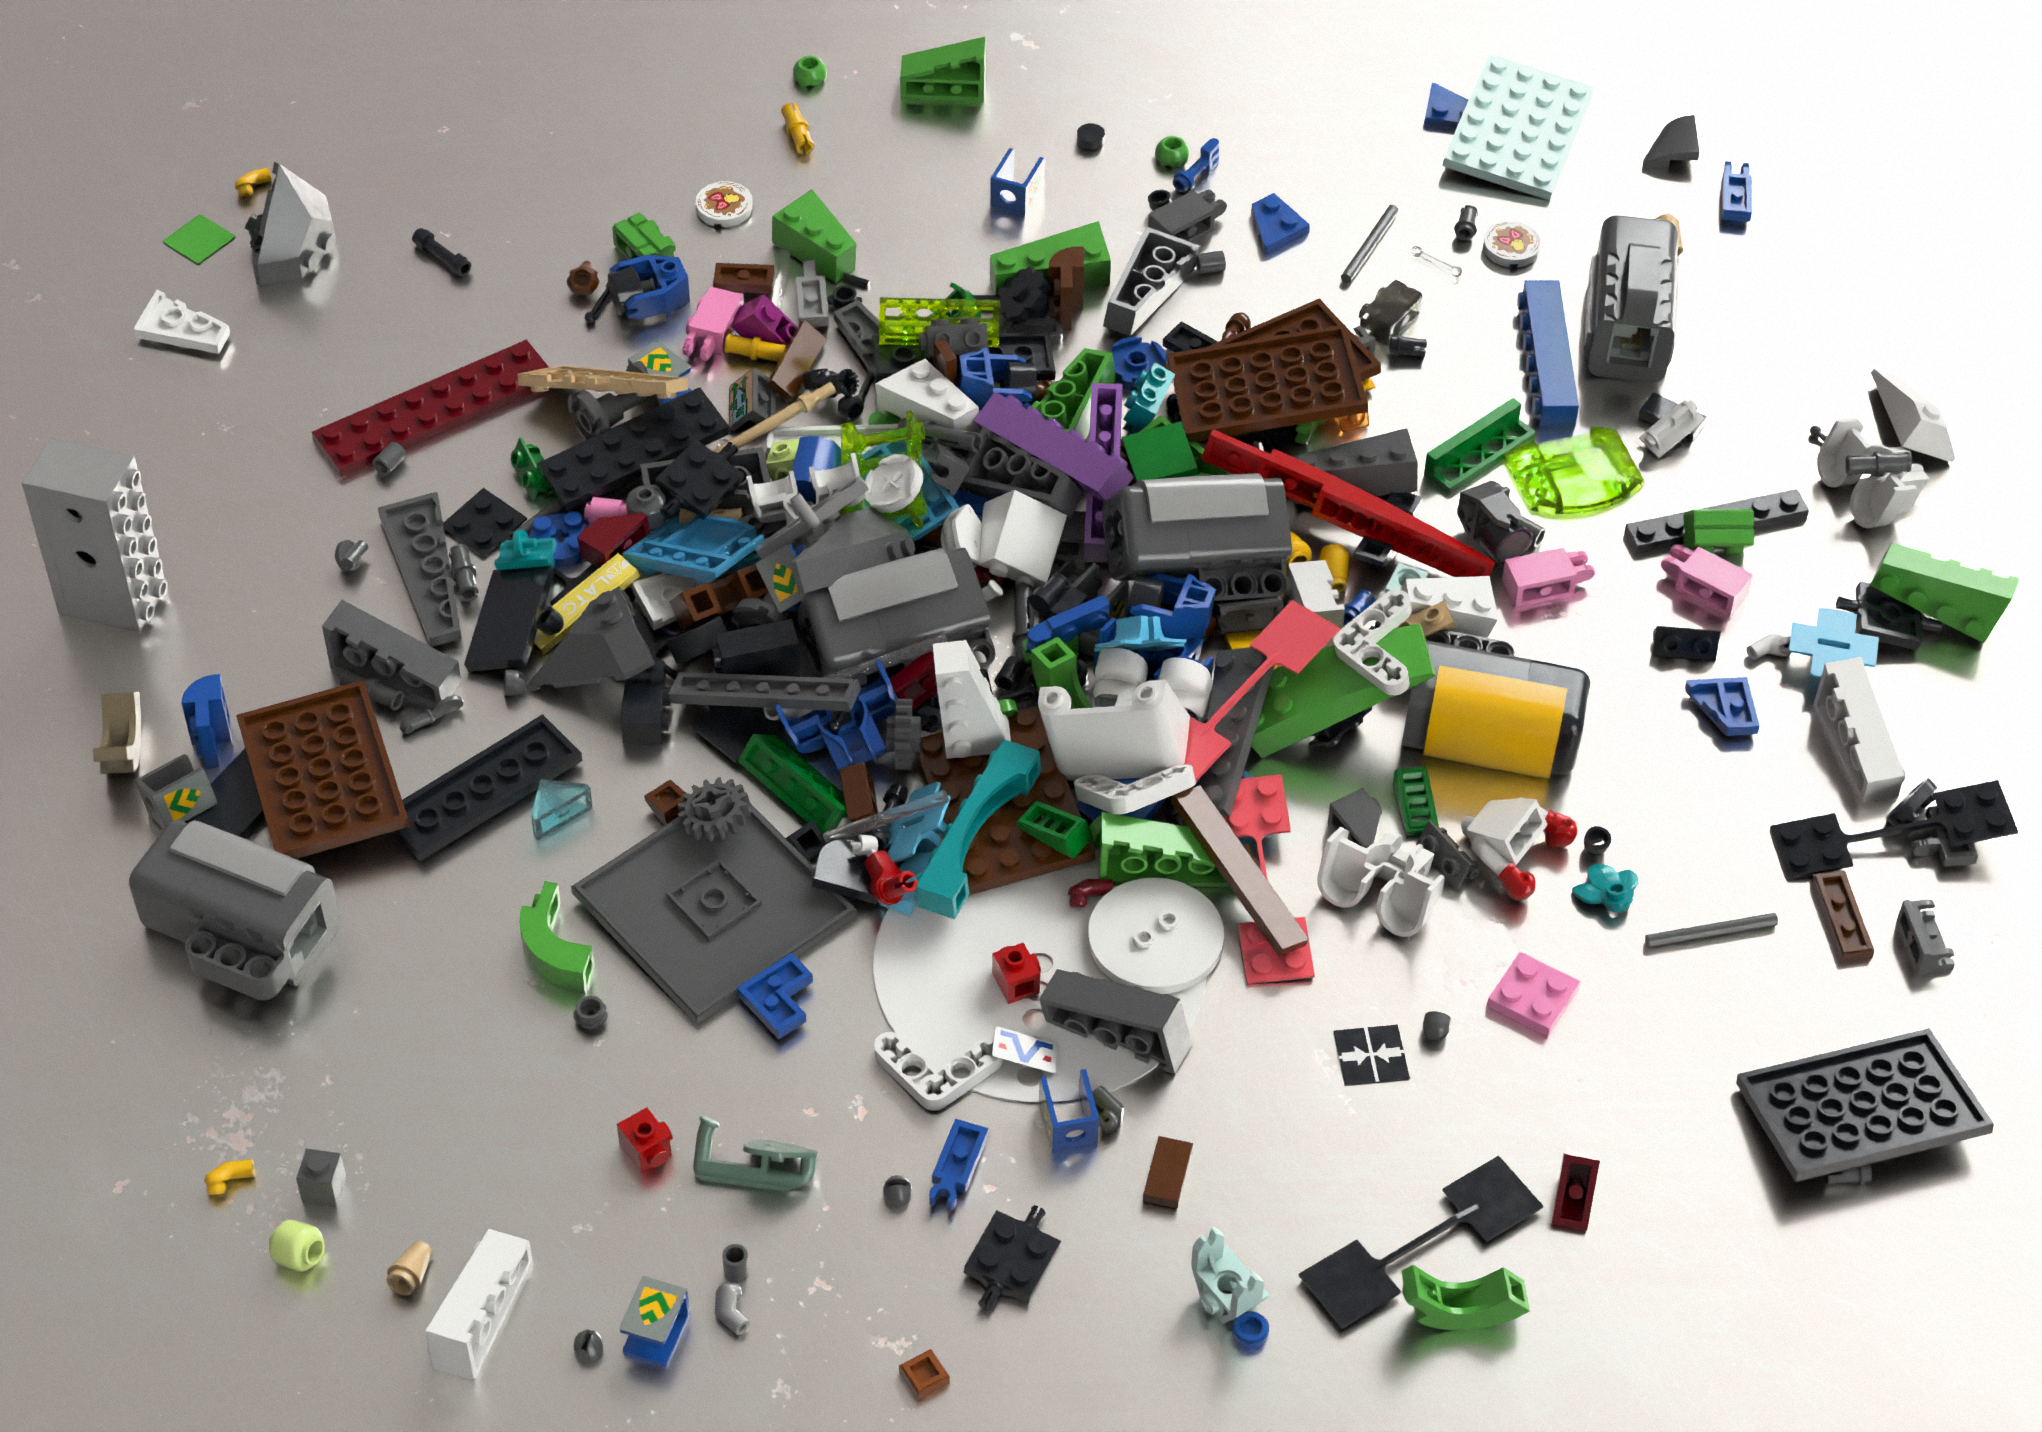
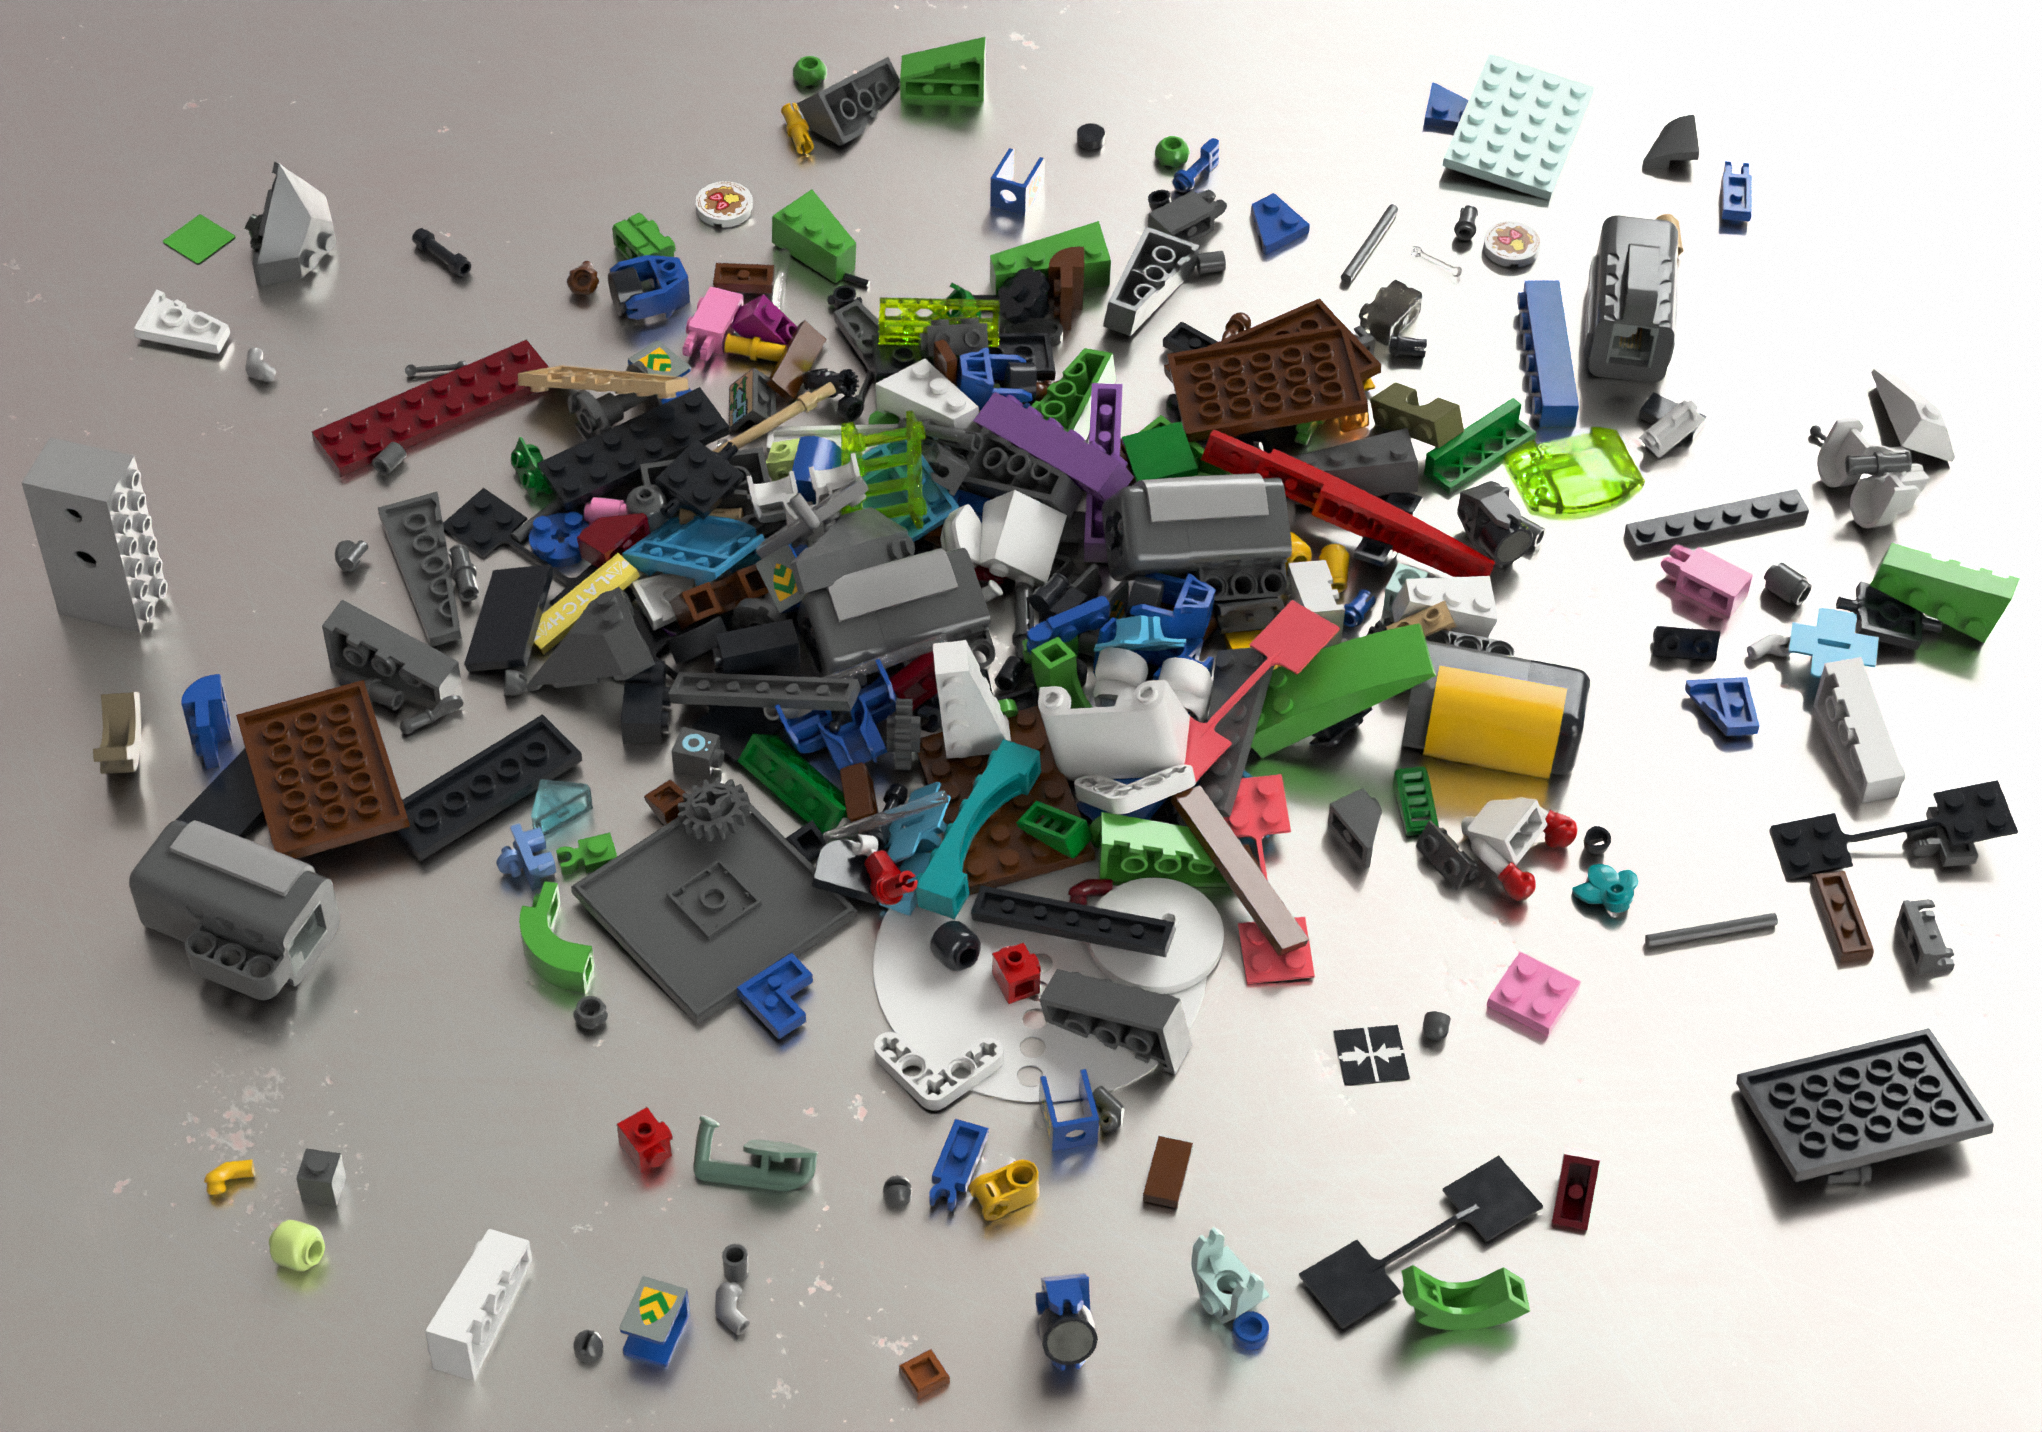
(175, 791): piece -> none
(250, 179): yellow arm -> none
(257, 368): none -> light grey arm
(409, 1269): tan cone -> none
(411, 369): none -> dark grey hinge
(522, 856): none -> medium blue hips
(525, 552): teal hips -> none
(550, 621): black hinge -> none
(590, 316): black hinge -> none
(591, 854): none -> bright green plate
(697, 753): none -> dark grey brick
(812, 296): light grey hinge -> none
(850, 104): none -> dark grey wedge
(893, 483): white tile -> none
(955, 945): none -> black head
(1002, 1189): none -> yellow piece
(1012, 1257): black plate -> none
(1025, 1050): white sticker -> none
(1066, 1320): none -> piece
(1073, 921): none -> black plate
(1132, 349): blue plate -> none
(1147, 399): teal plate -> none
(1366, 640): white beam -> none
(1403, 902): white piece -> none
(1430, 423): none -> olive arch
(1545, 575): bright pink hinge -> none
(1719, 530): bright green brick -> none
(1787, 583): none -> dark grey brick
(1918, 797): black plate -> none

